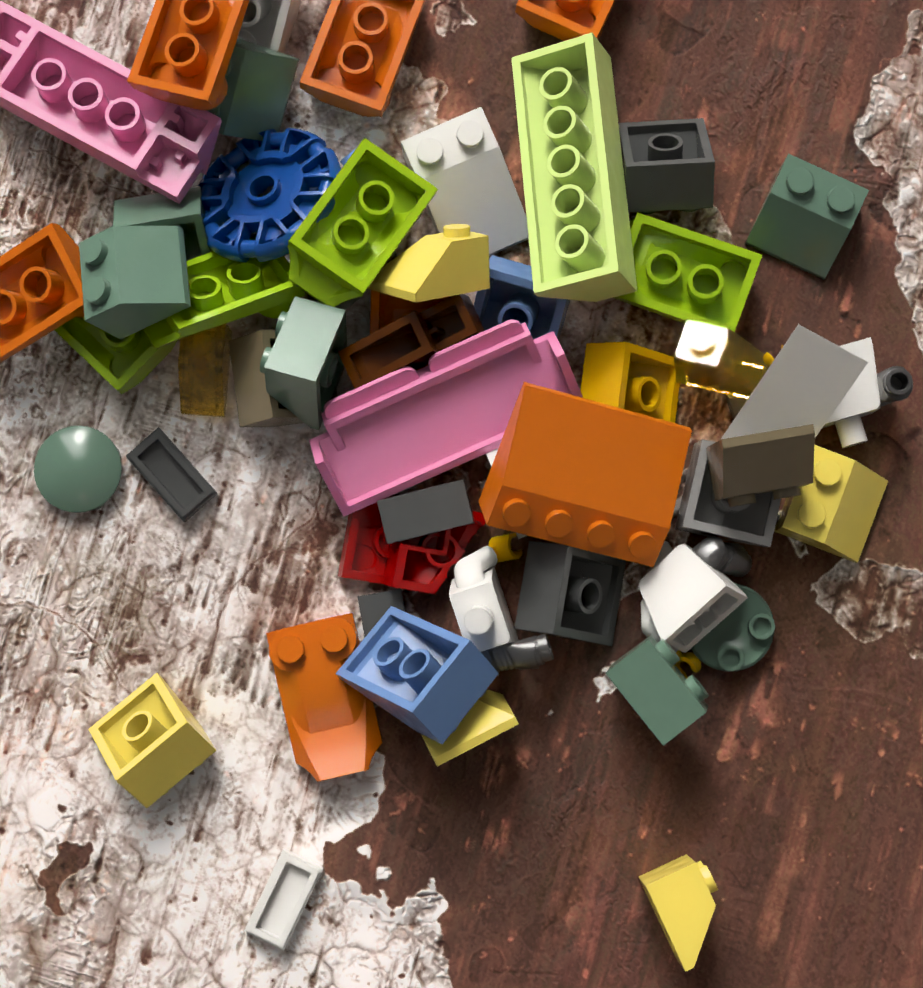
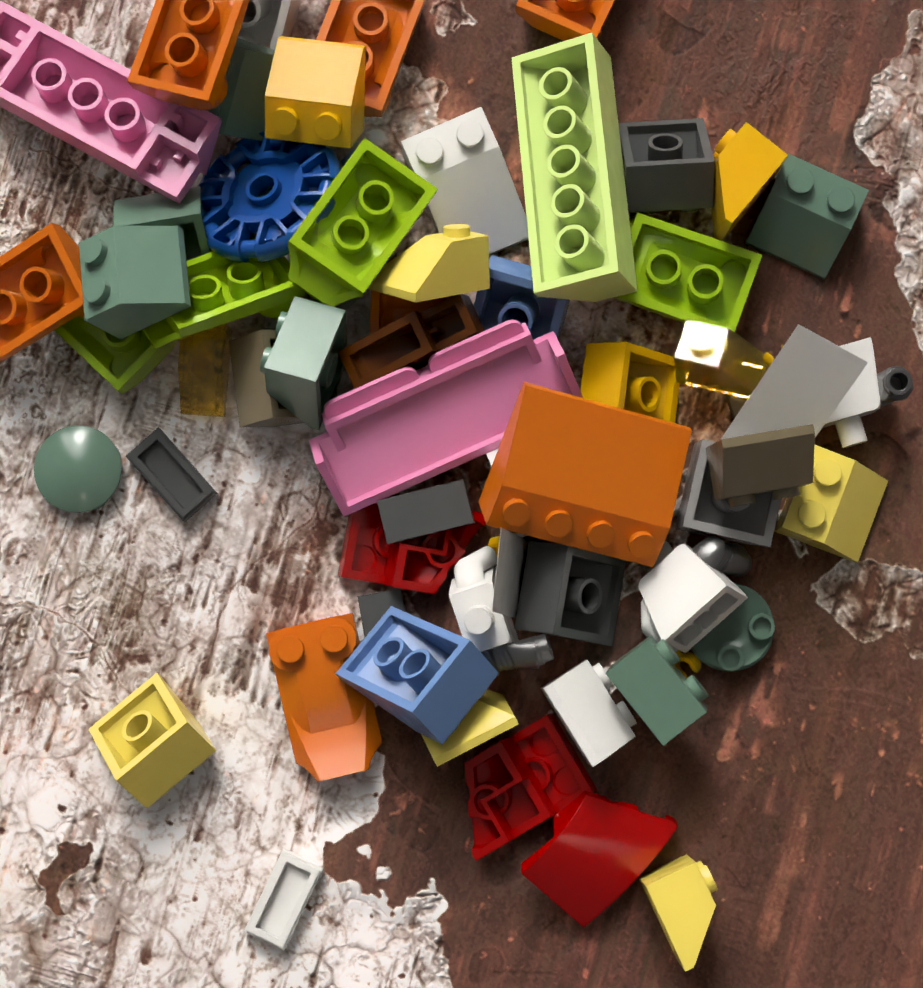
(316, 92): none -> yellow slope
(509, 573): none -> white sticker
(522, 783): none -> red slope
(589, 711): none -> white slope
(596, 853): none -> red slope
(743, 170): none -> yellow slope

